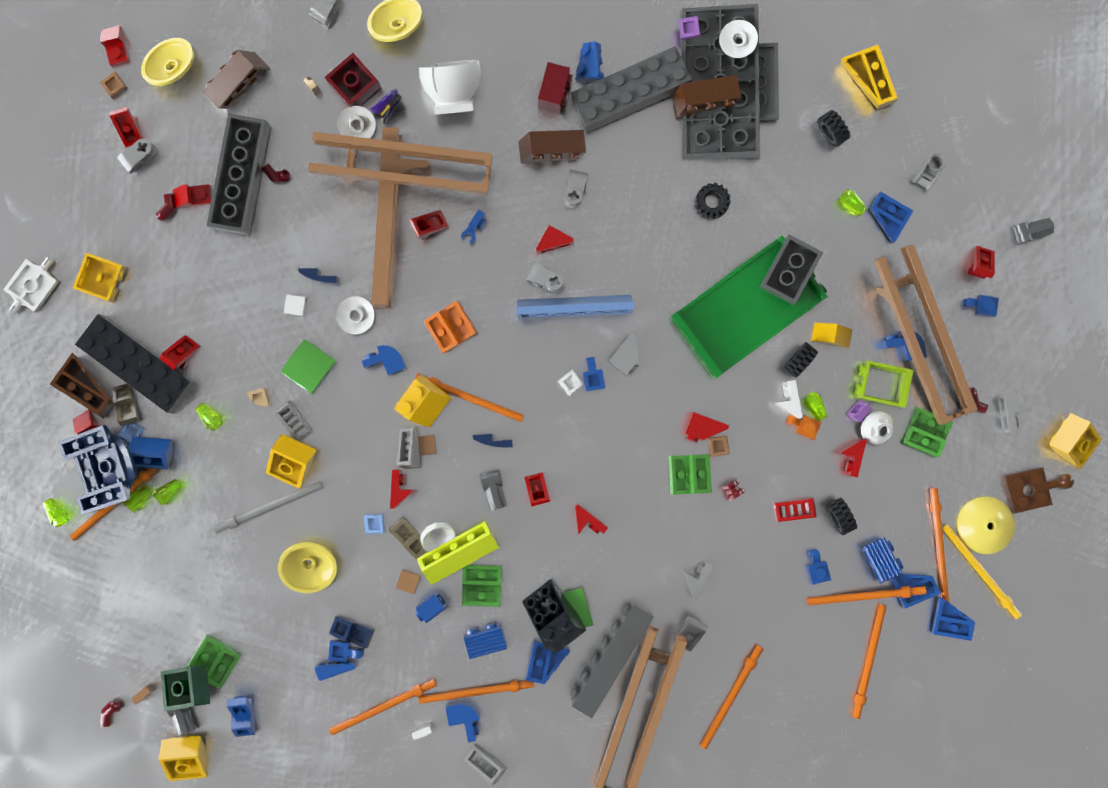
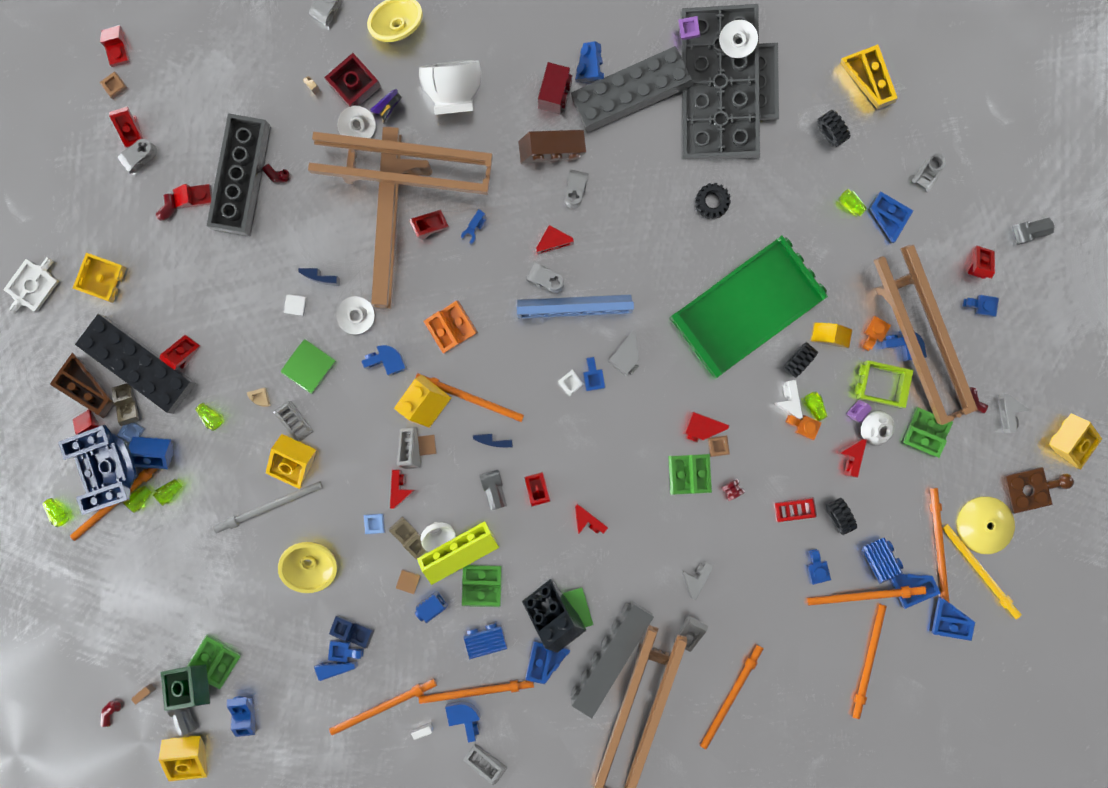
(167, 62): light yellow dish -> none
(234, 77): wedge -> none
(706, 95): reddish brown wedge -> none
(791, 269): dark grey brick -> none
(876, 331): none -> orange plate

